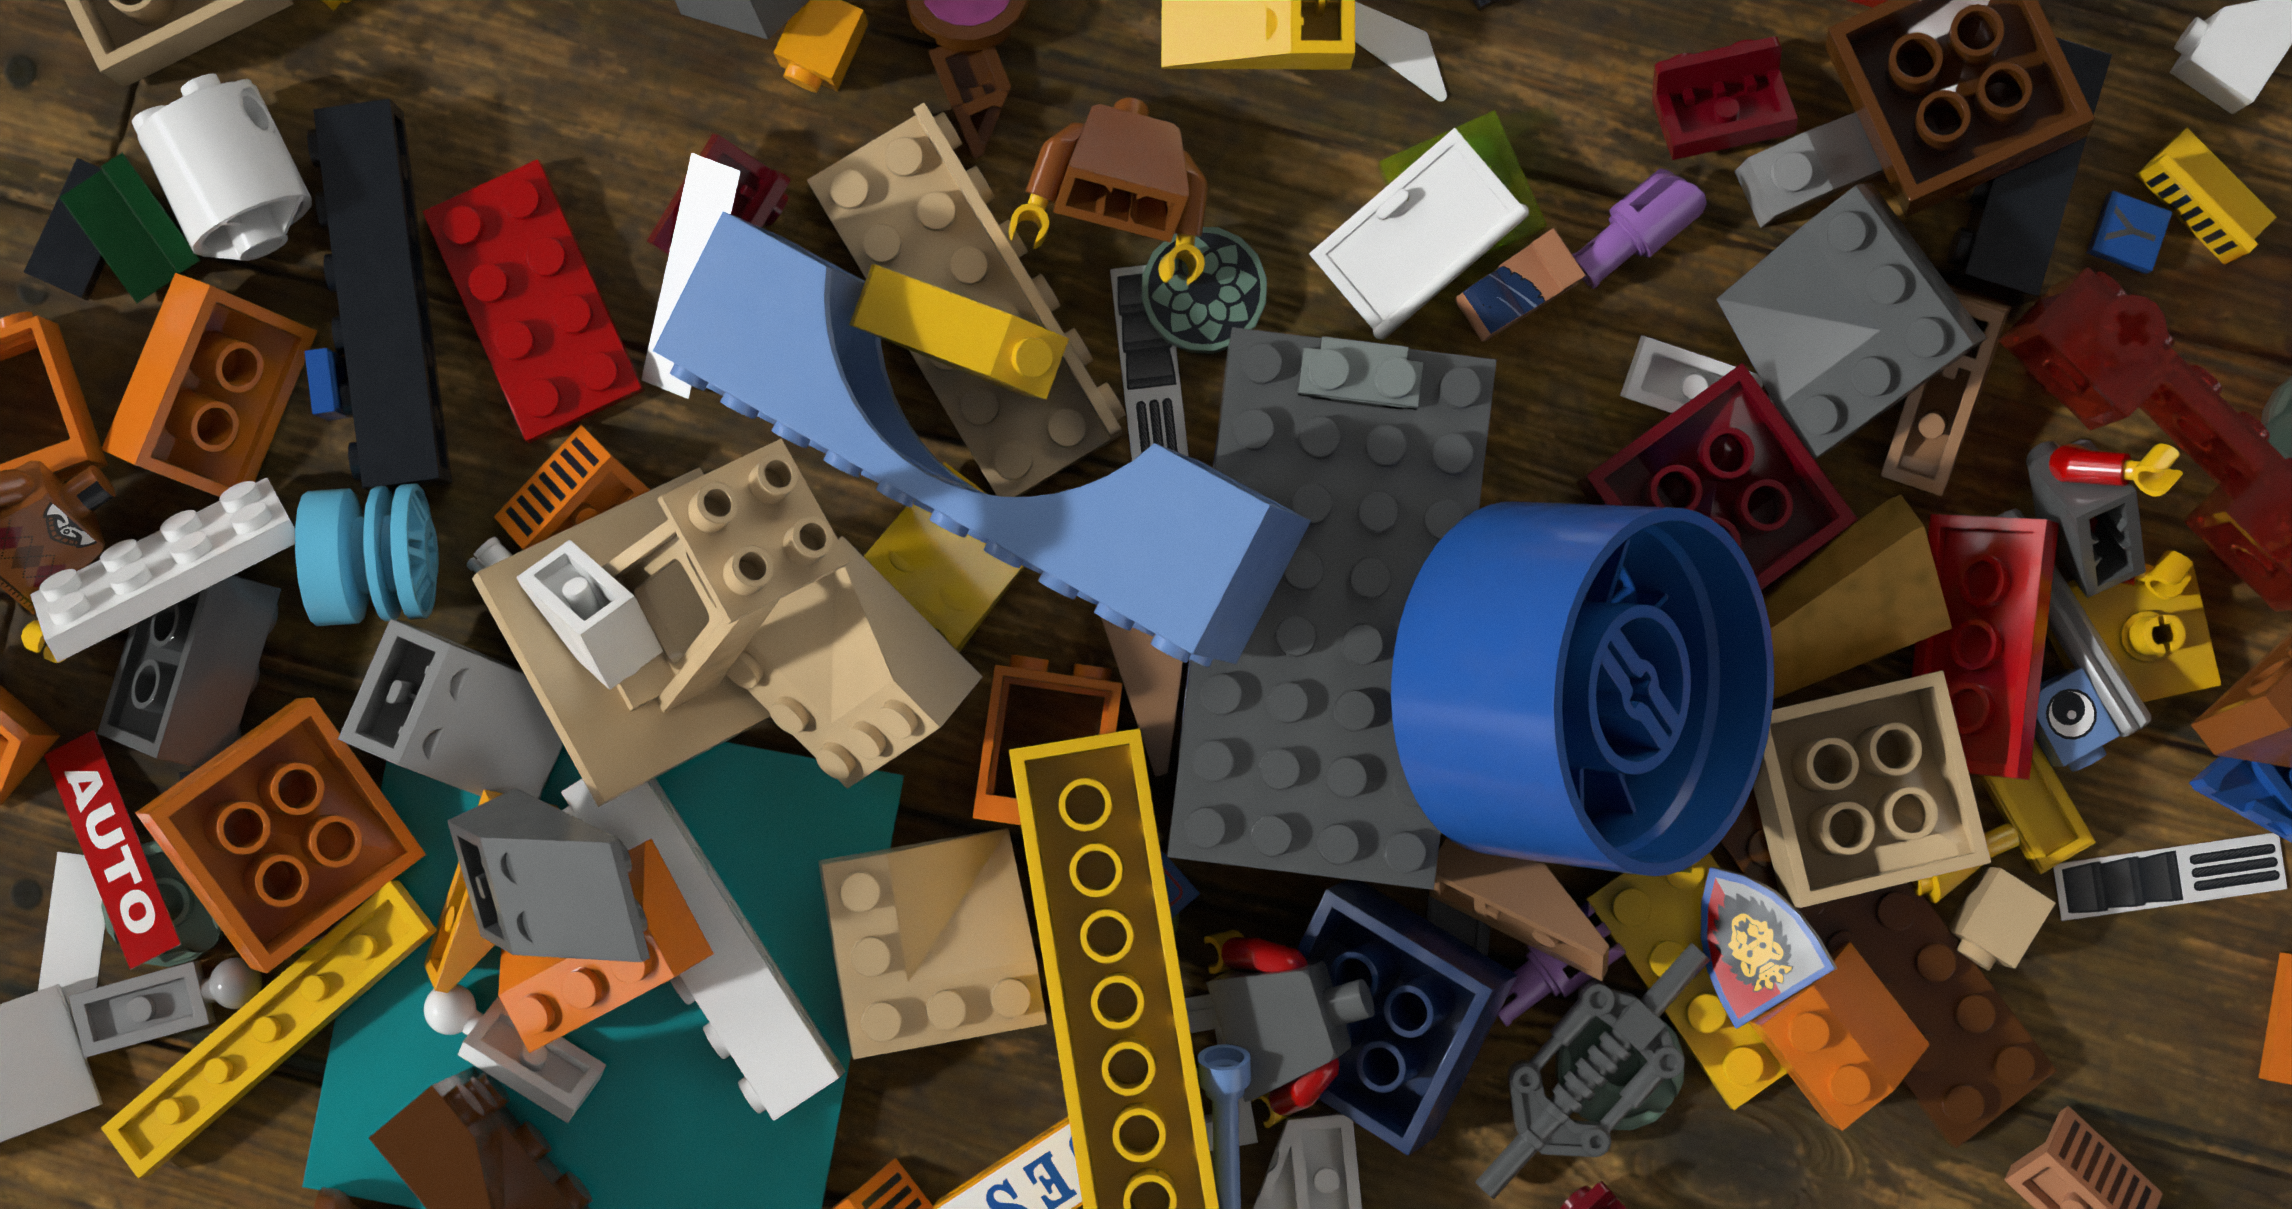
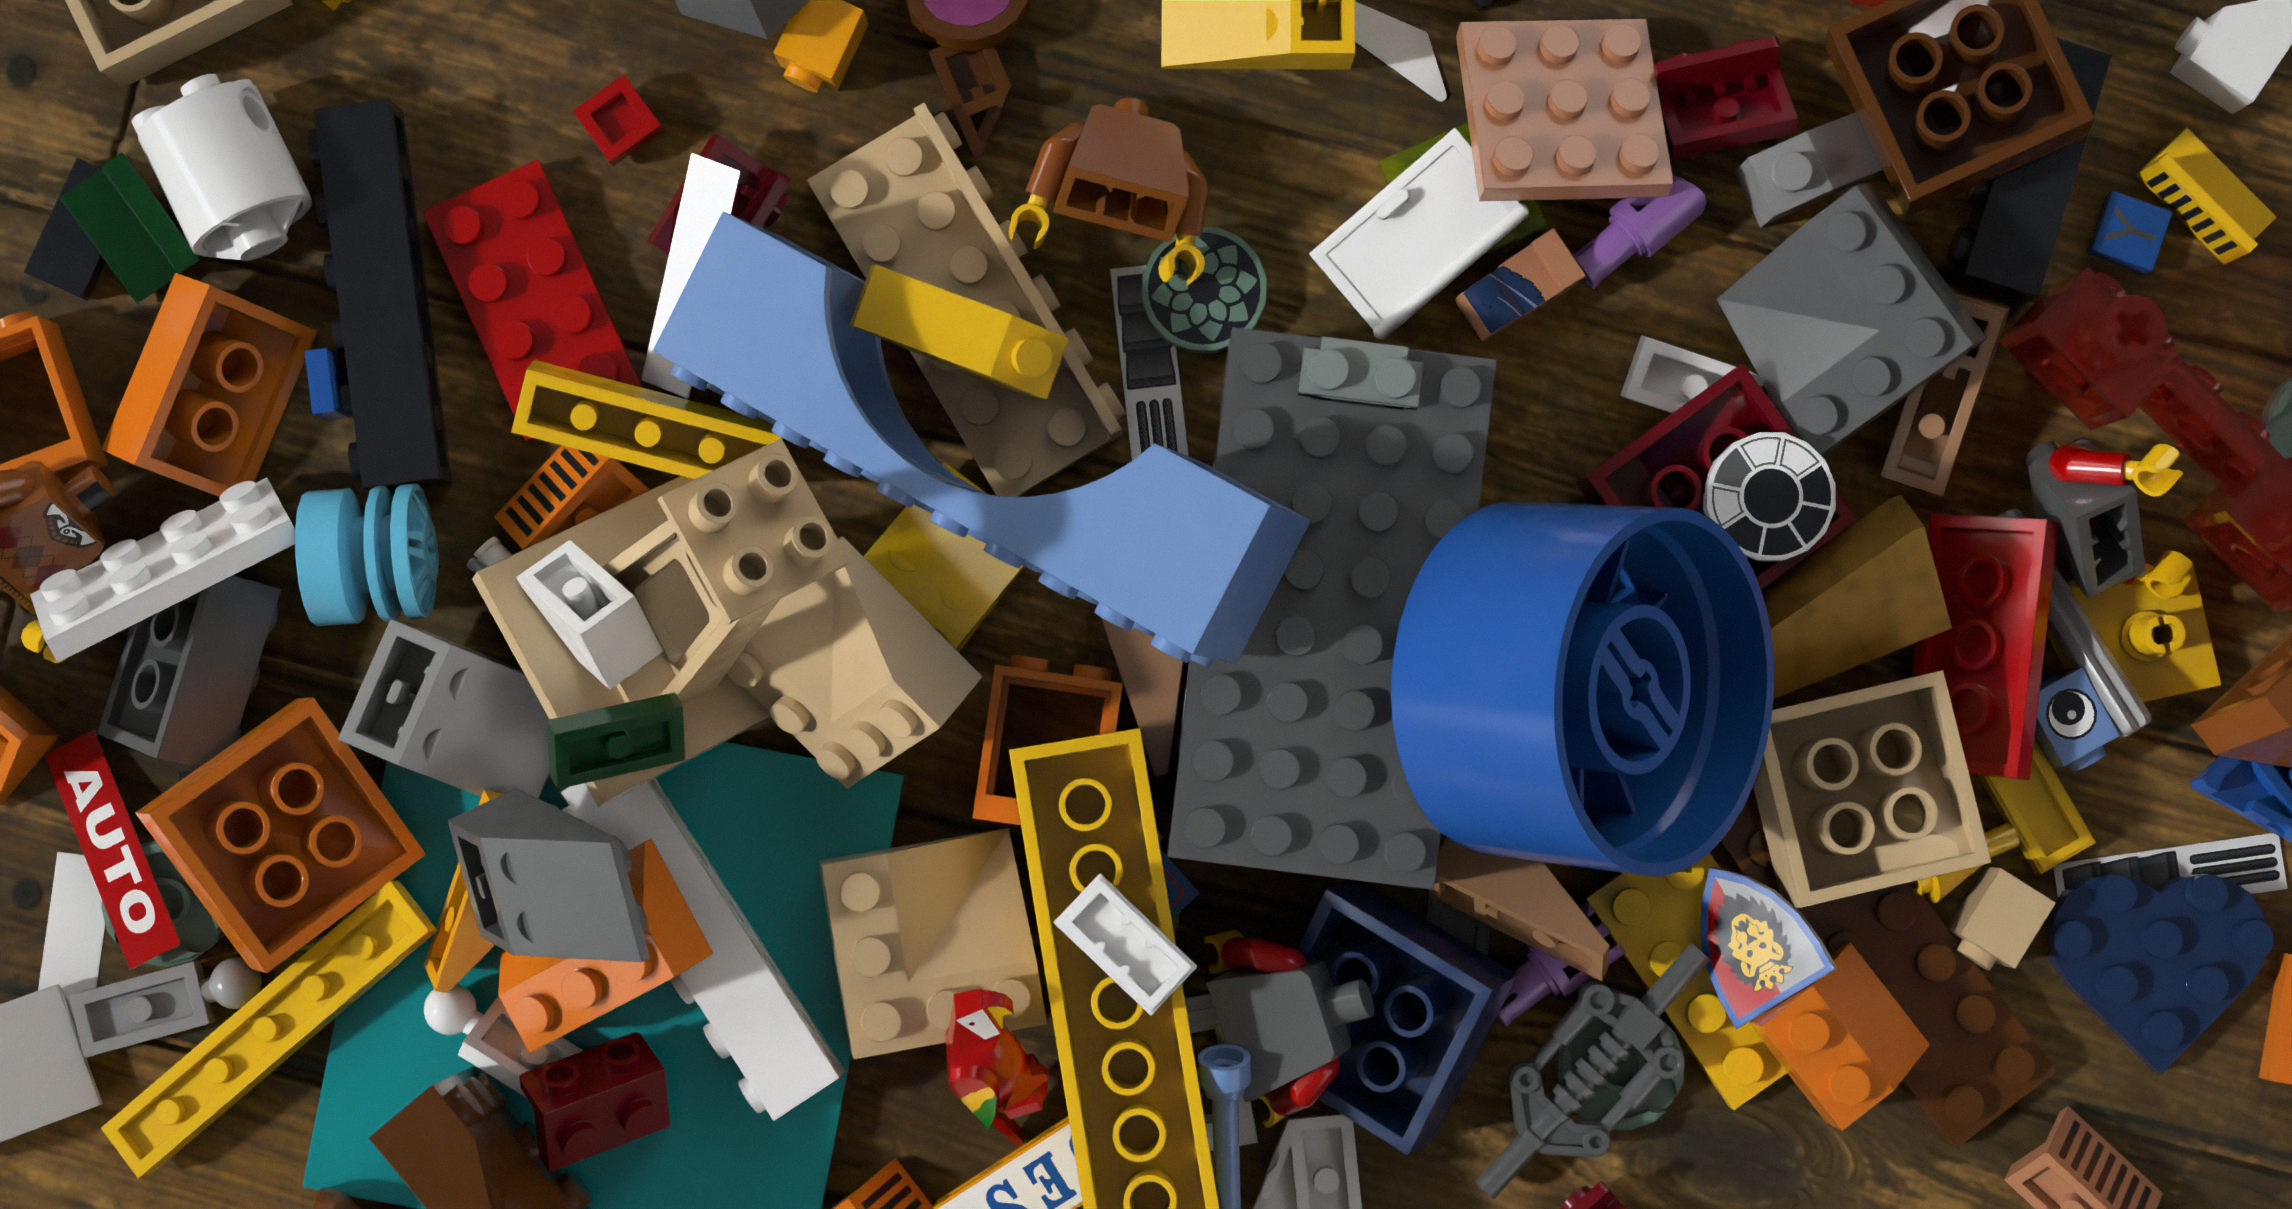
(596, 1100): none -> dark red bracket
(615, 740): none -> dark green plate
(618, 120): none -> red plate
(633, 422): none -> yellow brick
(990, 1065): none -> red animal
(1125, 944): none -> white plate
(1563, 110): none -> nougat plate
(1771, 495): none -> tile
(2157, 958): none -> dark blue plate

